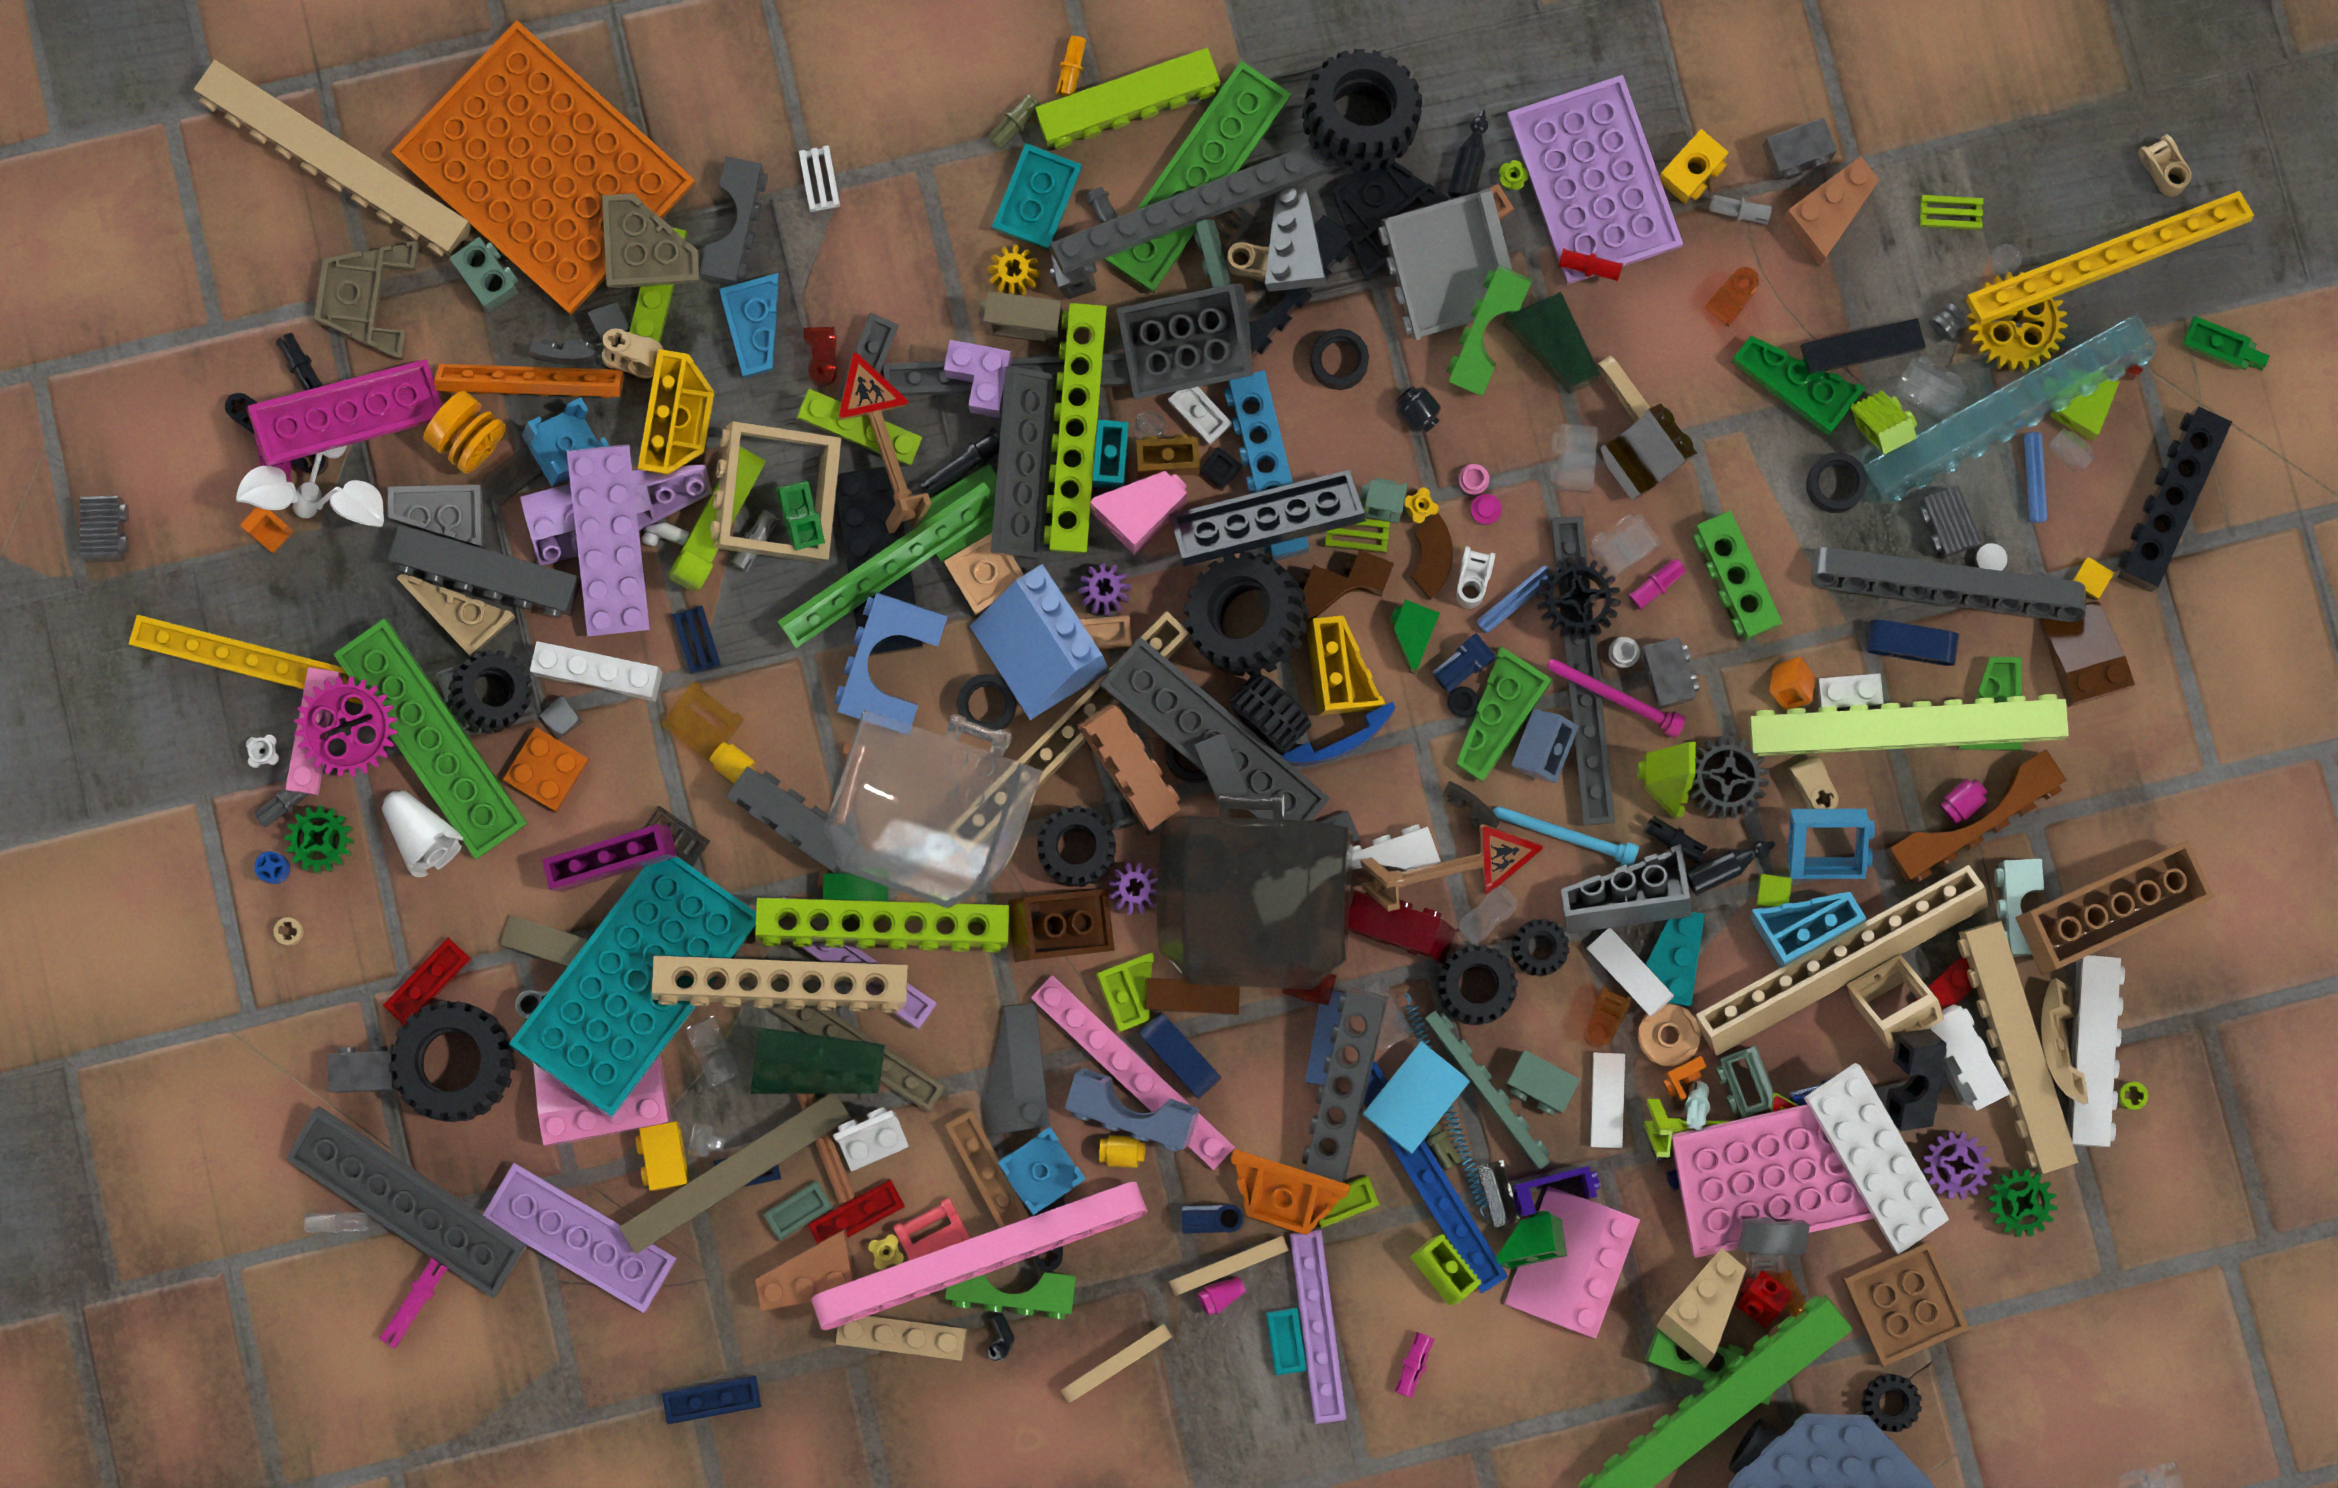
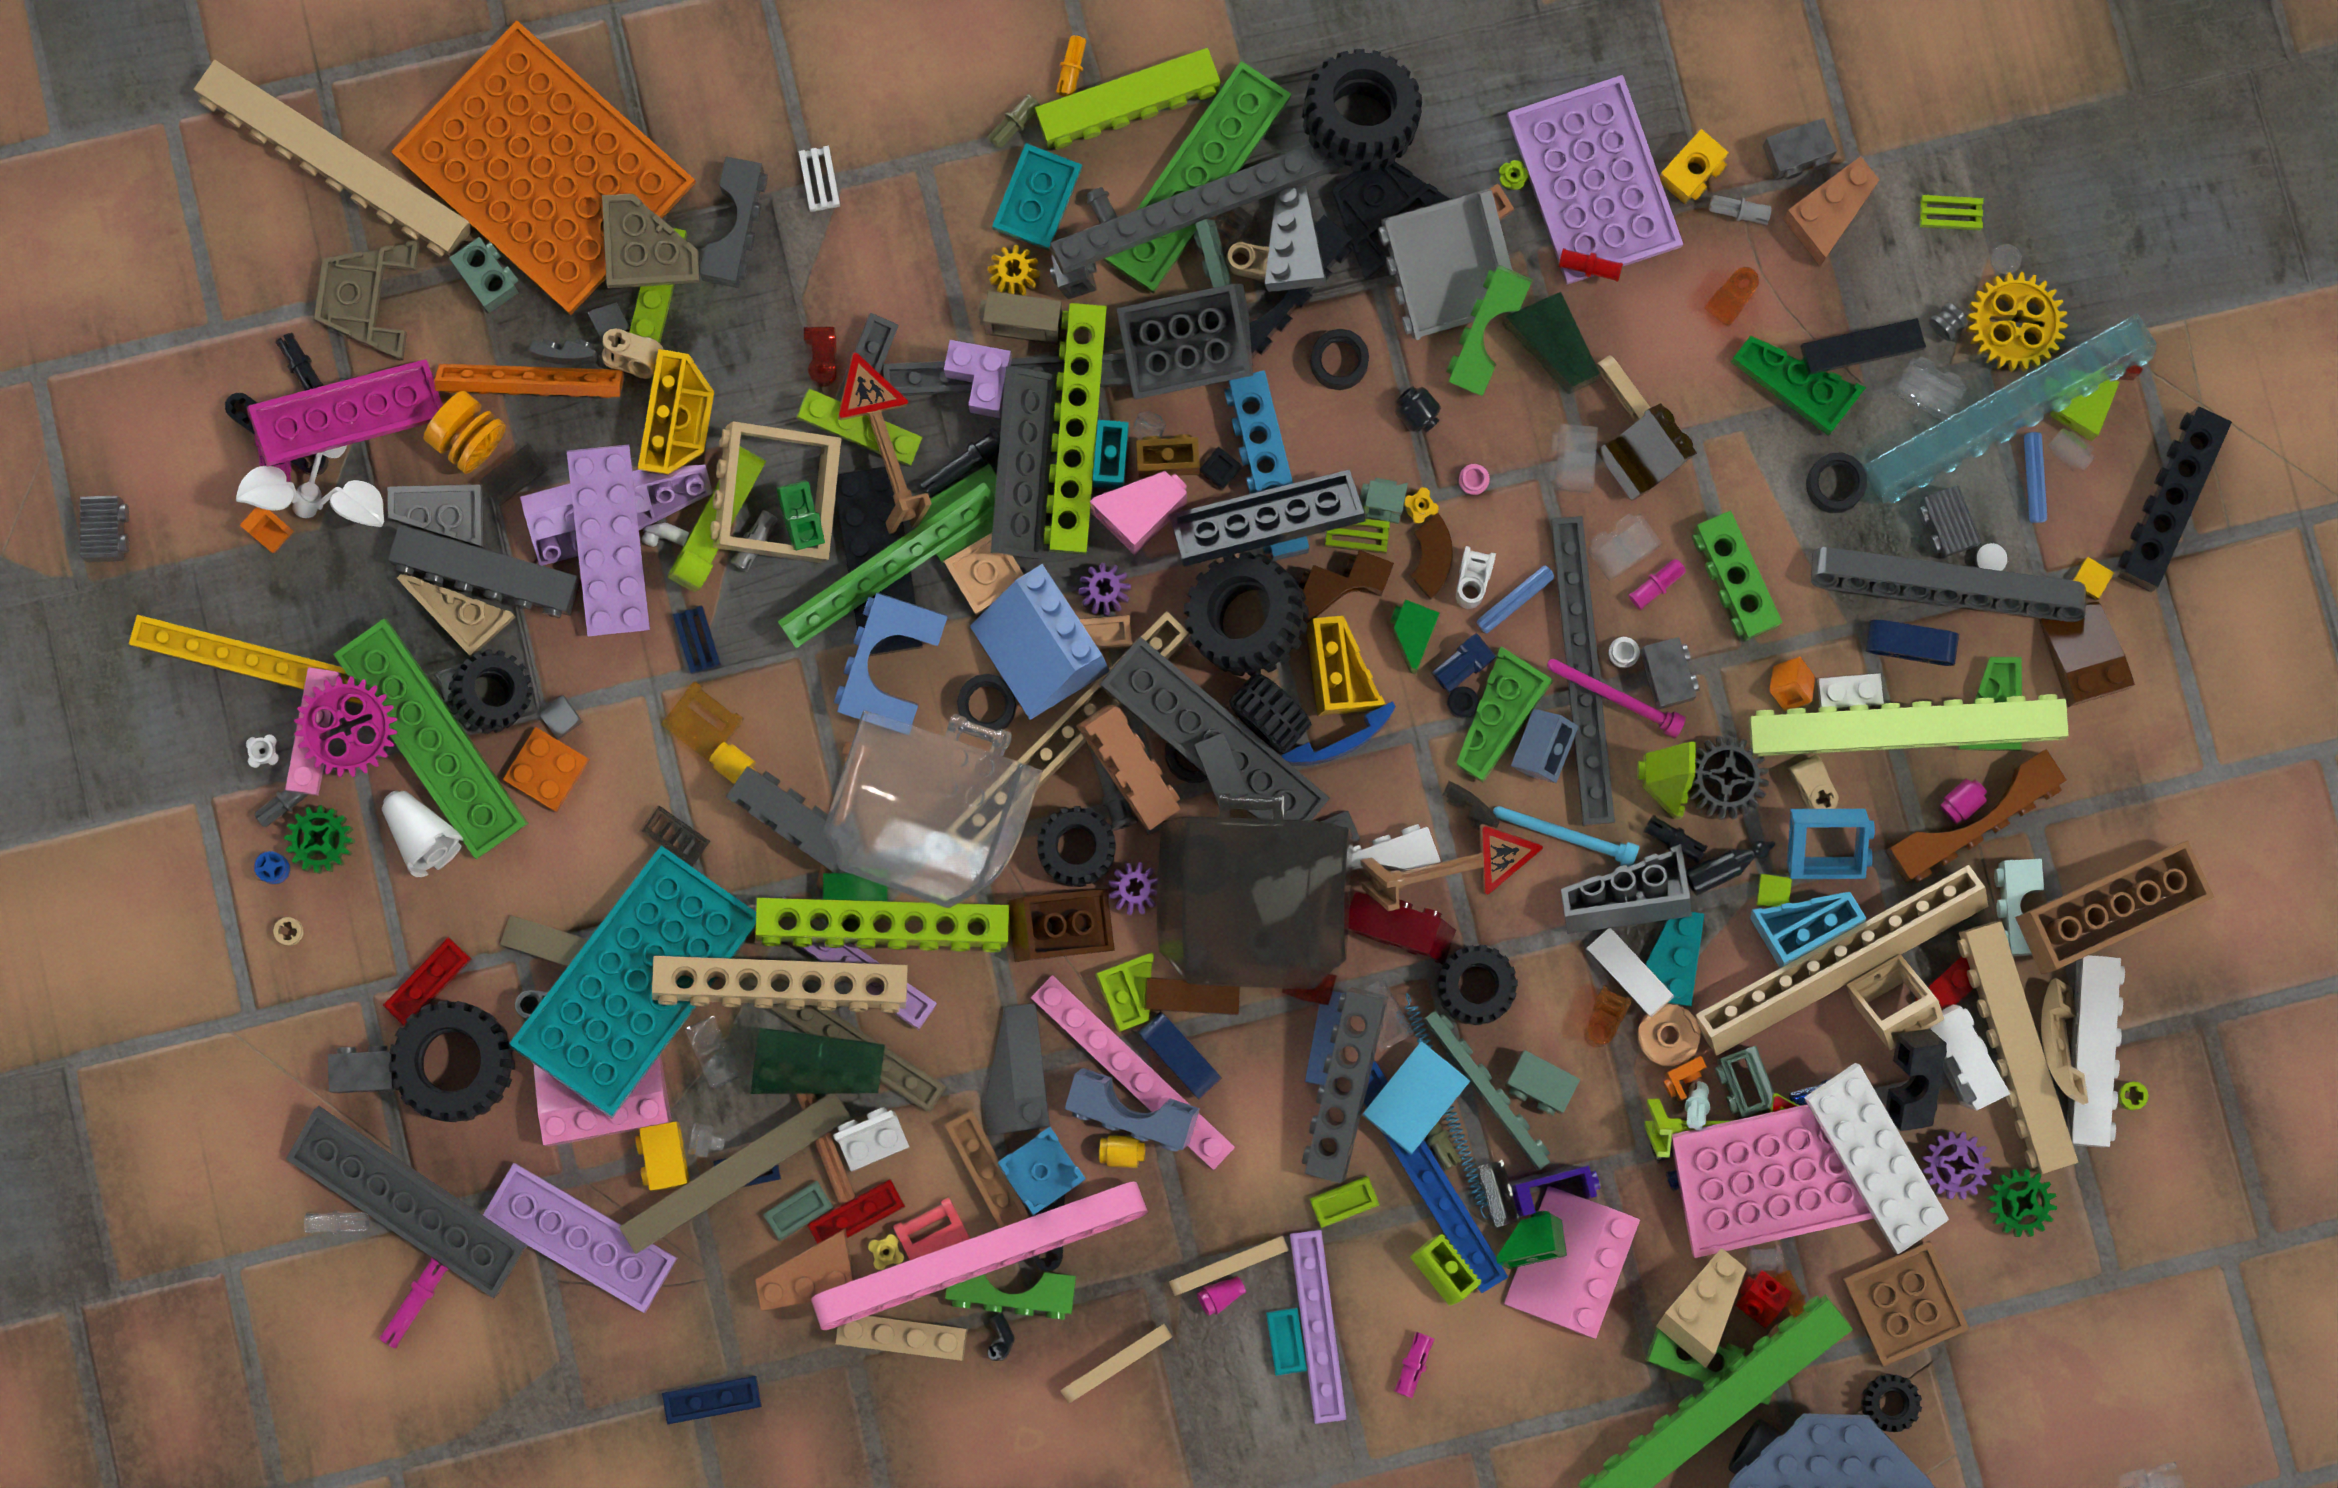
(556, 436): dark azure panel -> none
(596, 670): white arch -> none
(609, 858): magenta brick -> none
(752, 322): dark azure wing -> none
(1200, 413): white plate -> none
(1208, 1219): dark blue piece -> none
(1284, 1193): orange wing -> none
(1469, 160): black wheel -> none
(1486, 509): dark pink plate -> none
(1492, 911): clear brick -> none
(1527, 961): black tyre -> none
(1563, 602): black gear -> none
(1607, 1100): white tile -> none
(1774, 1237): dark grey slope -> none
(1884, 422): lime brick -> none
(2109, 258): yellow plate -> none
(2165, 159): tan piece -> none
(2223, 345): green hinge -> none

